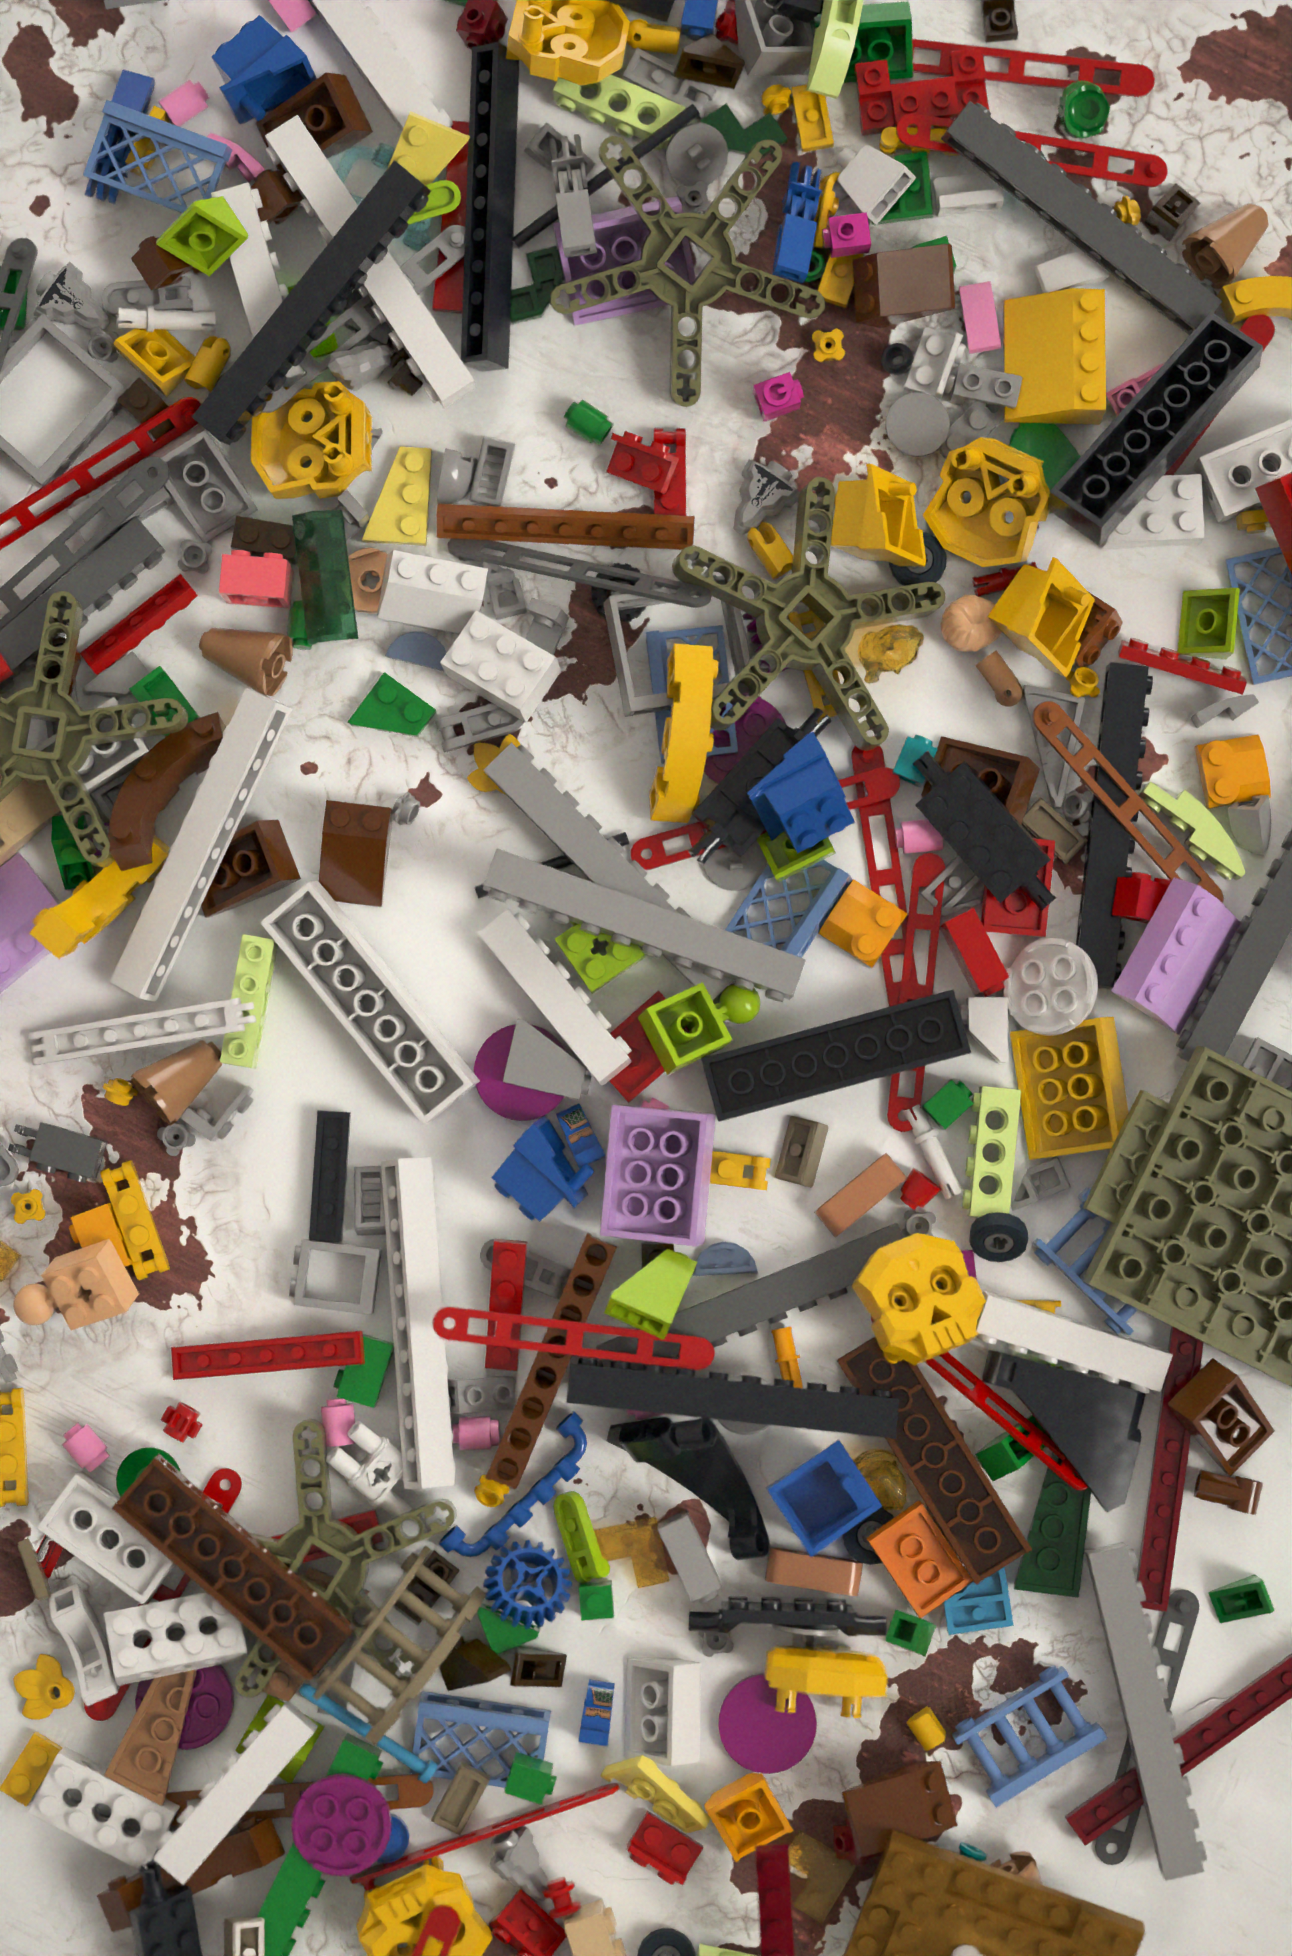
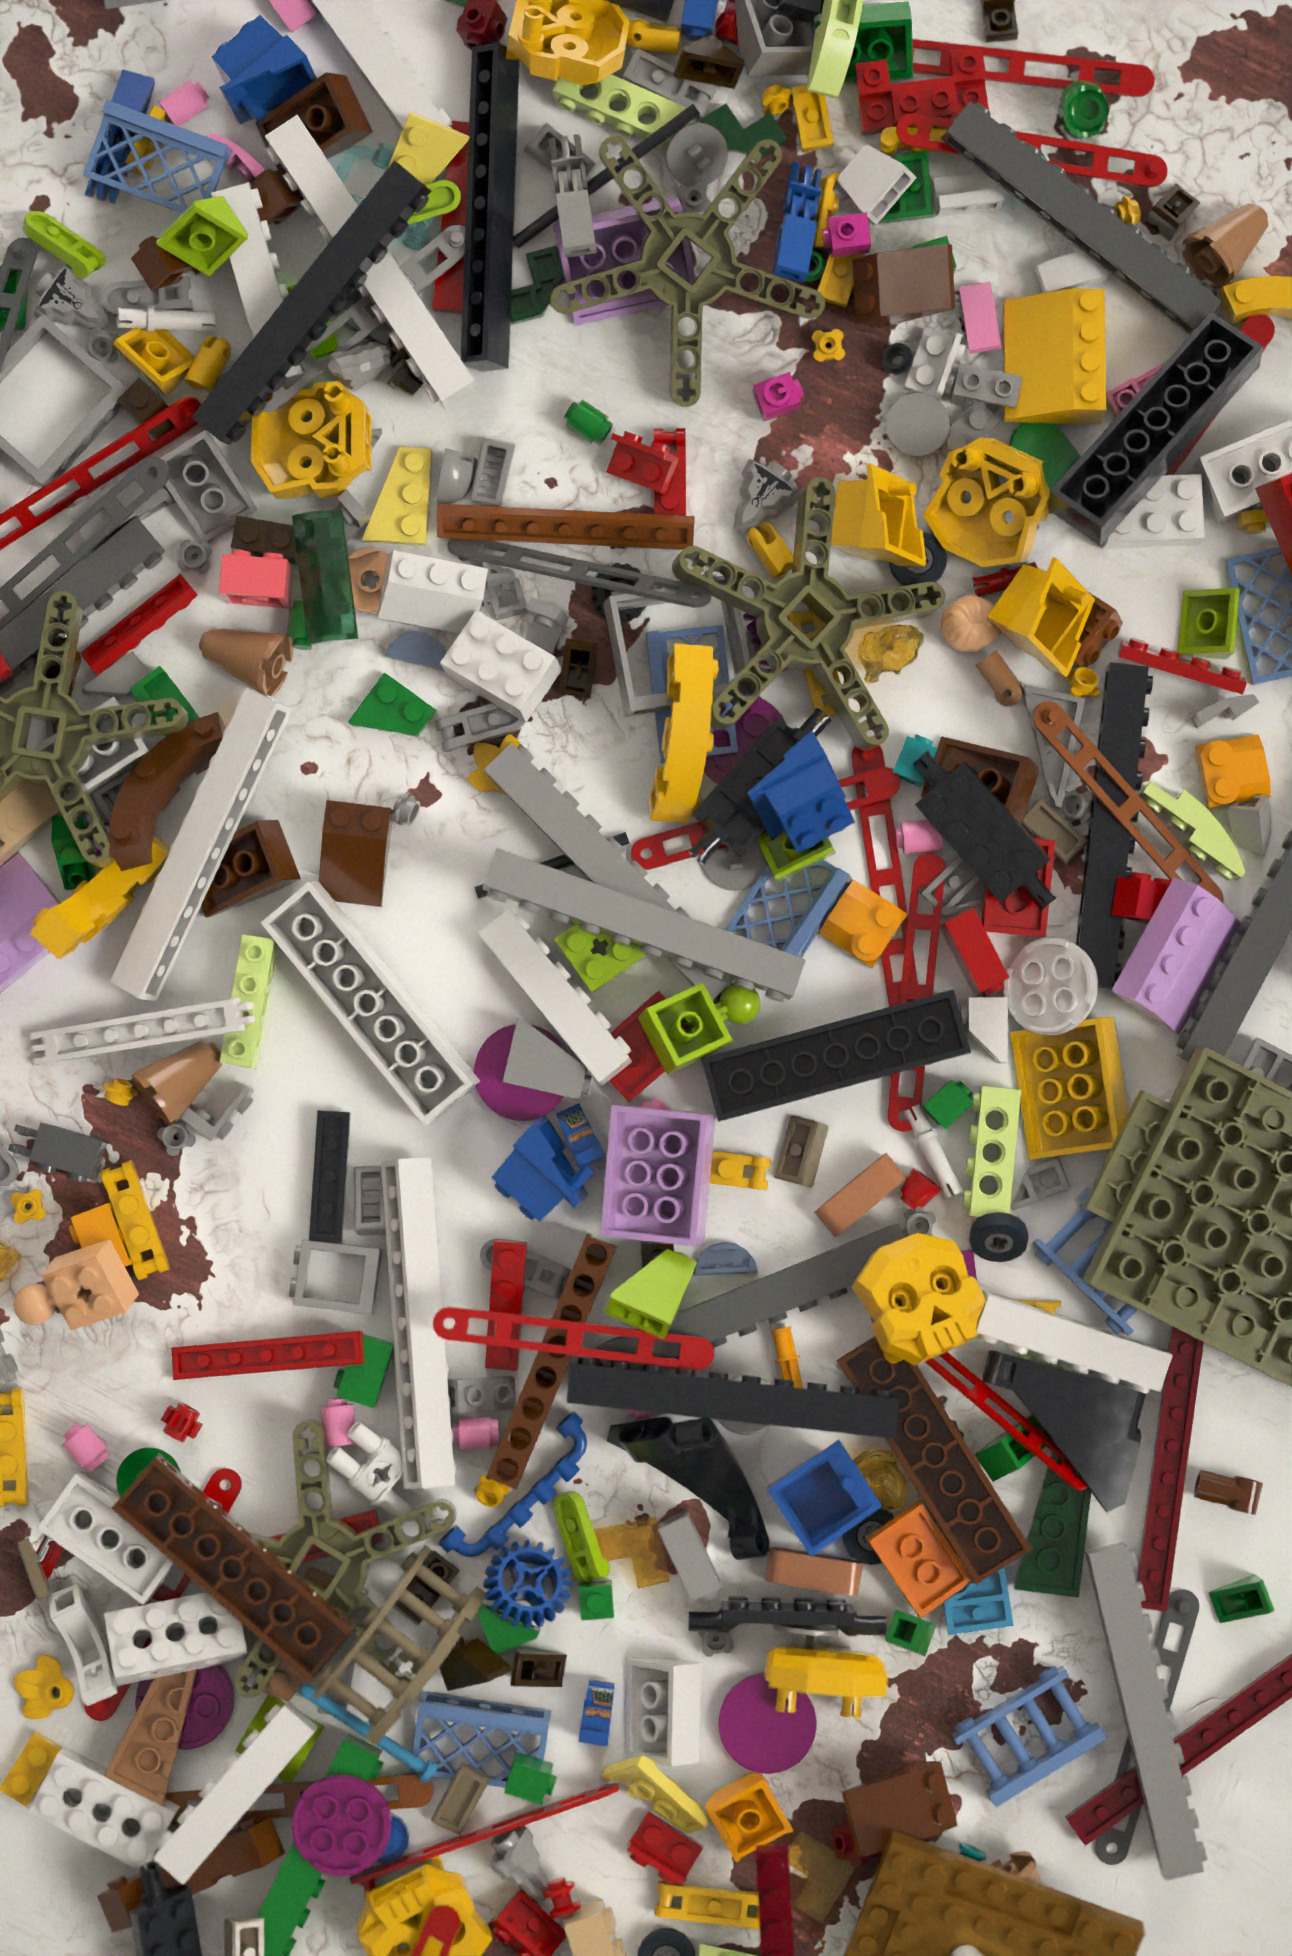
(63, 243): none -> lime plate
(578, 668): none -> dark brown slope
(707, 1905): none -> yellow plate
(927, 1728): yellow brick -> none
(1221, 1416): reddish brown slope -> none

